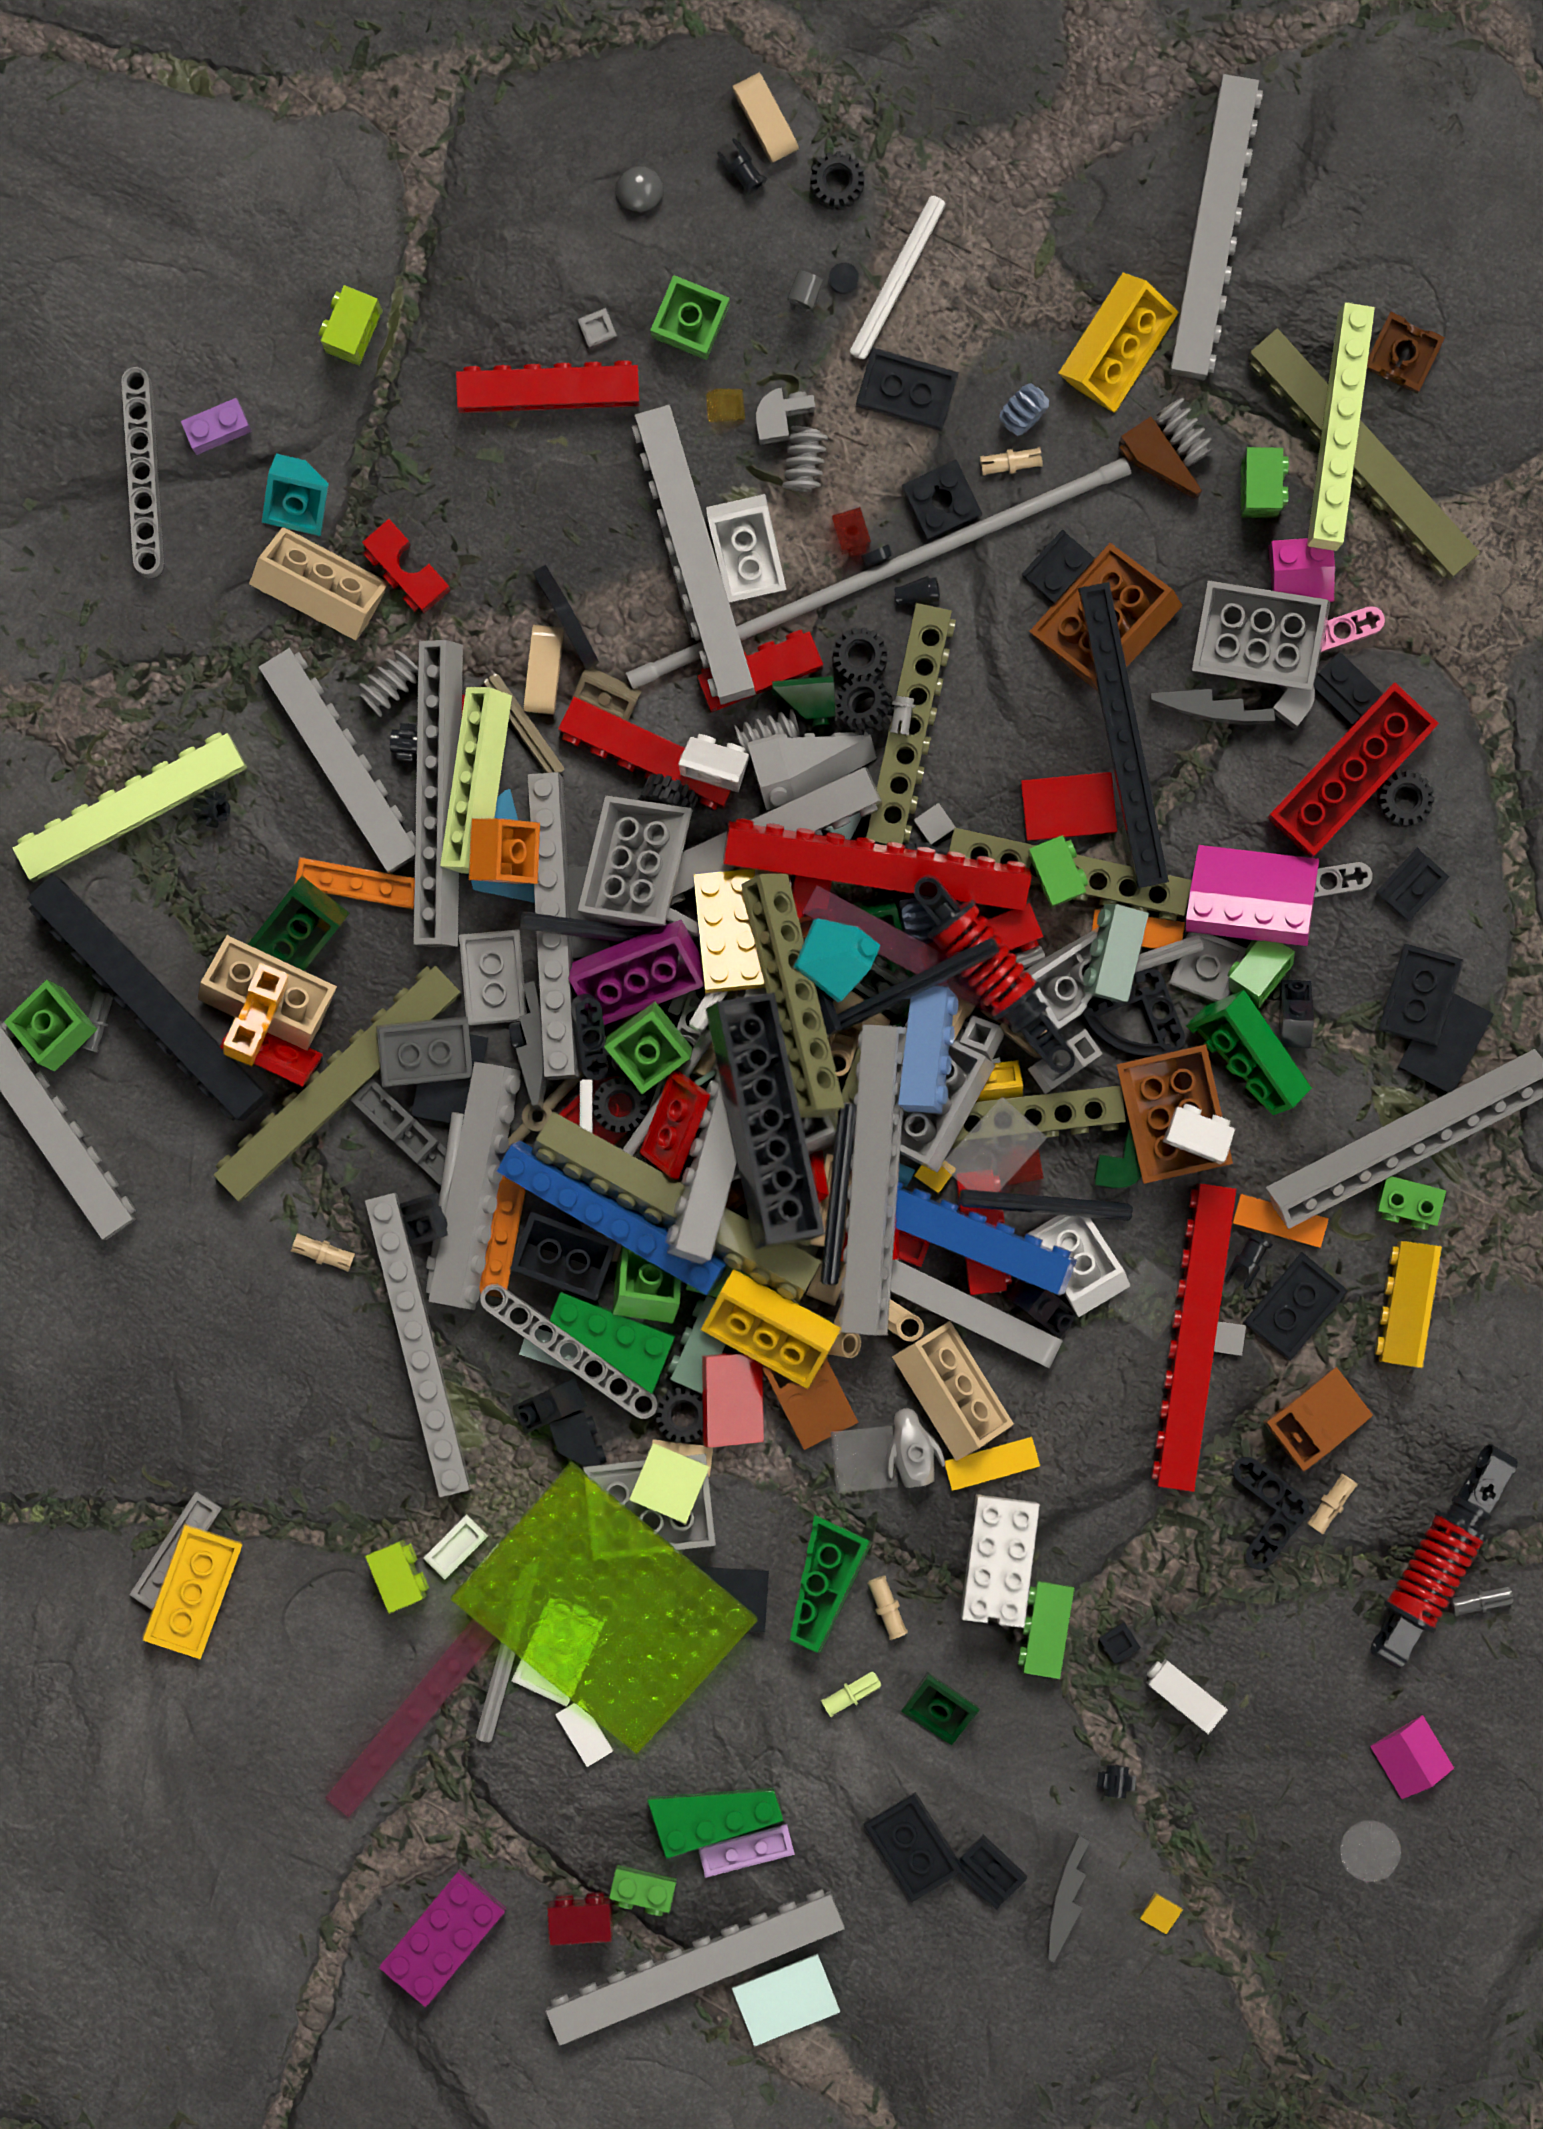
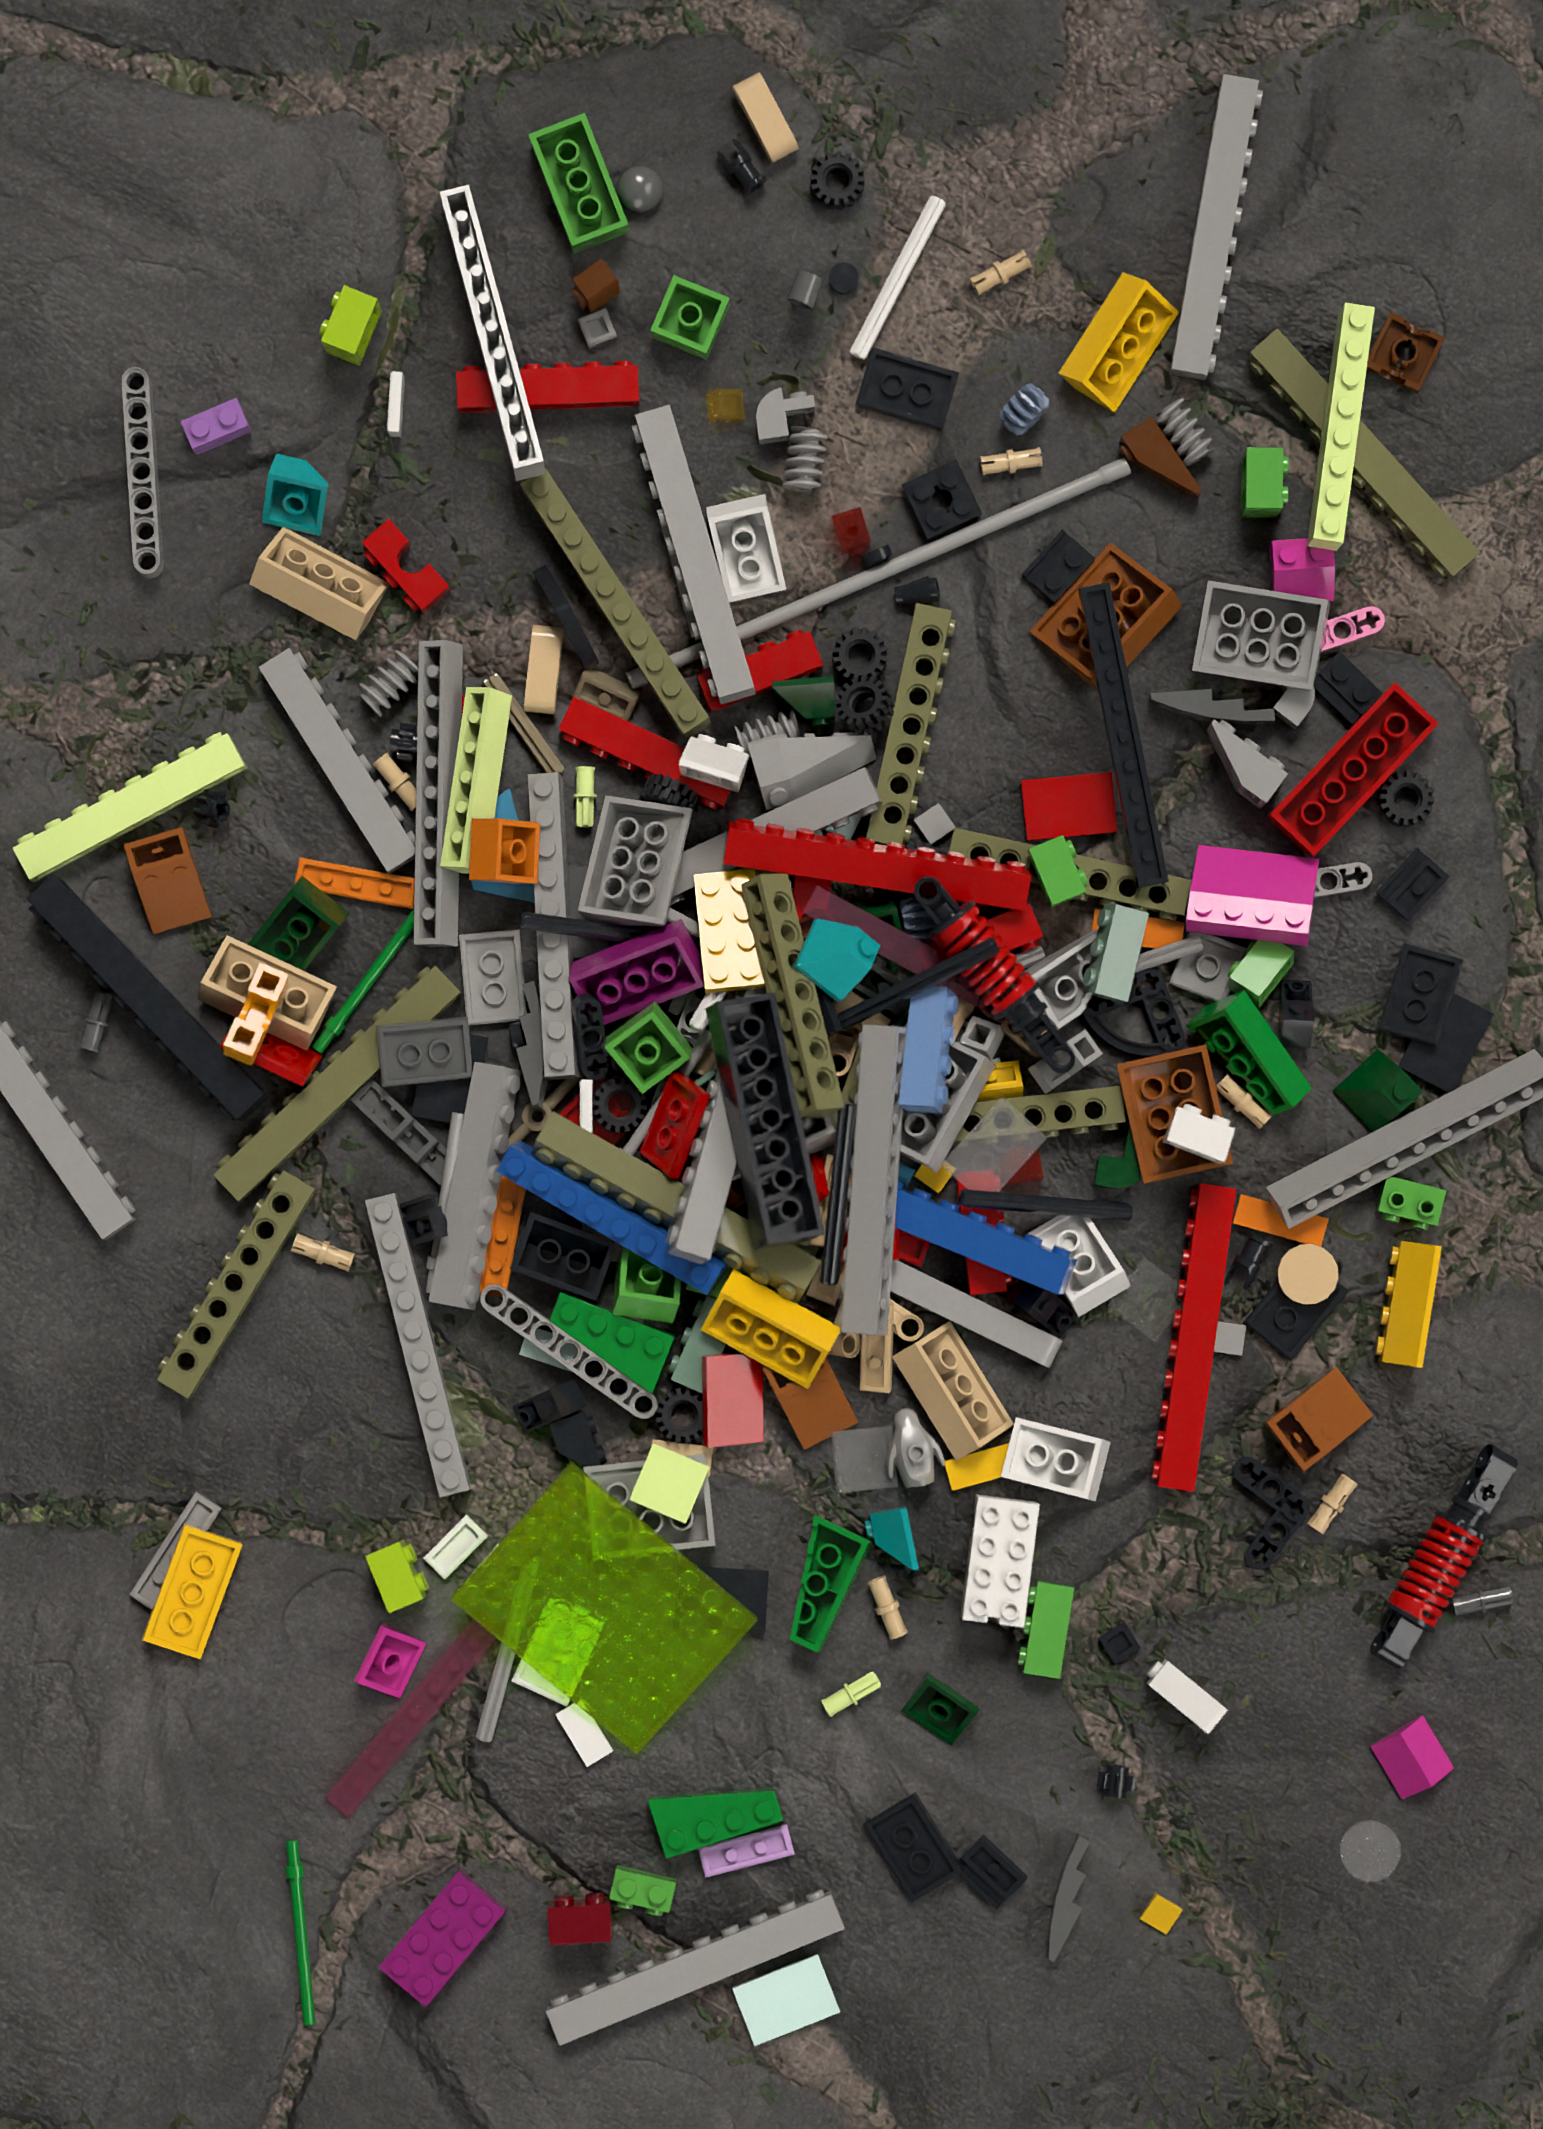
(50, 1025): bright green brick -> none
(168, 880): none -> dark orange slope
(187, 1381): none -> olive brick
(294, 1873): none -> green bar
(335, 1024): none -> green bar
(390, 1661): none -> dark pink slope
(395, 406): none -> white tile
(397, 779): none -> tan pin
(492, 333): none -> brick
(579, 183): none -> bright green brick
(585, 796): none -> yellowish green axle
(595, 286): none -> reddish brown brick
(616, 604): none -> olive brick
(877, 1359): none -> tan tile
(893, 1534): none -> teal slope
(902, 712): light grey pin -> none
(1000, 272): none -> tan pin
(1055, 1459): none -> white slope
(1243, 1101): none -> tan pin
(1248, 770): none -> light grey slope
(1307, 1274): none -> tan tile
(1377, 1090): none -> dark green slope

